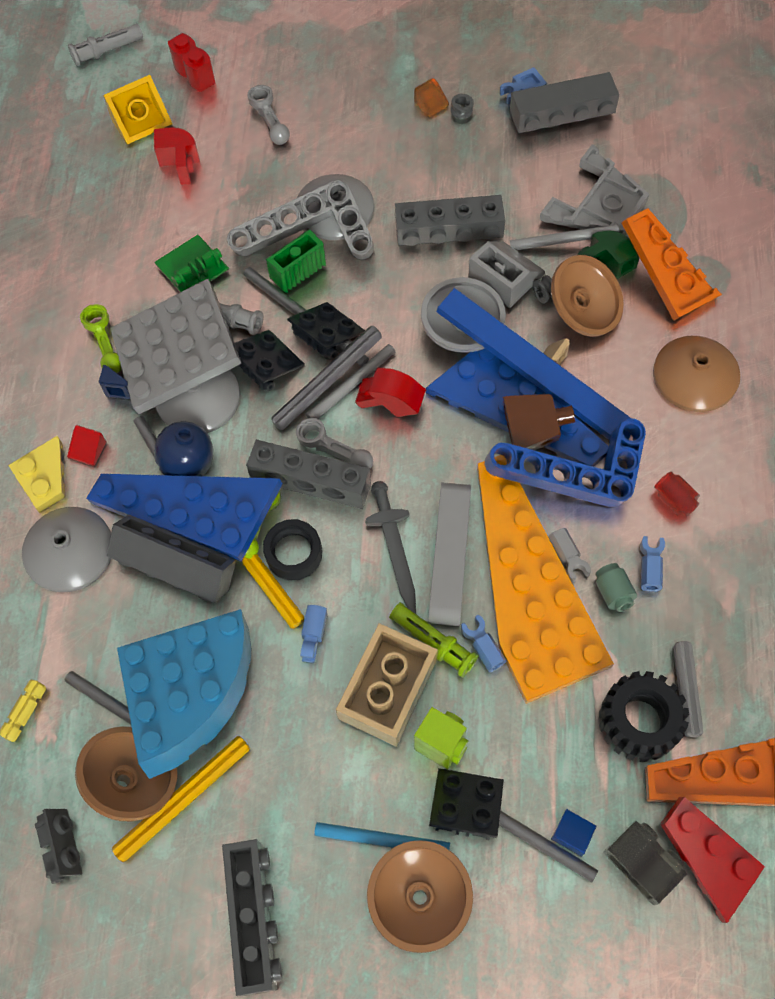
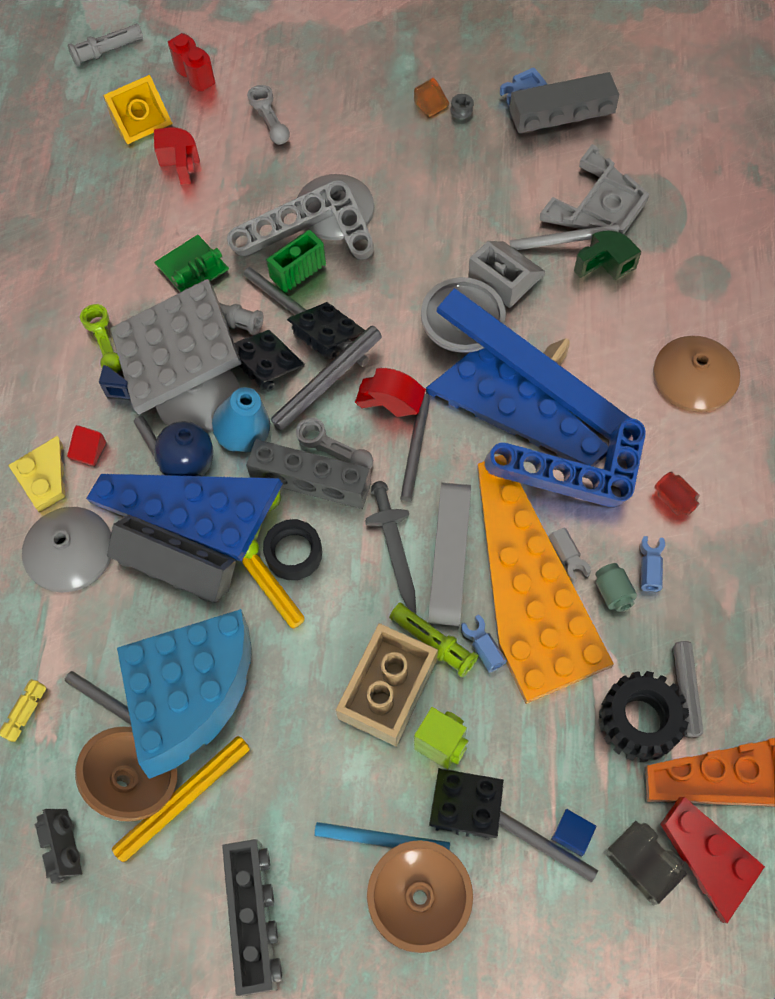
(241, 421): none -> dark azure cone
(312, 631): medium blue bar -> none
(351, 382): light grey bar -> none
(415, 450): none -> flat silver bar
(449, 220): dark grey brick -> none
(534, 420): reddish brown torso -> none
(543, 289): dark grey bush -> none
(587, 295): medium nougat dish -> none
(669, 269): orange wing -> none

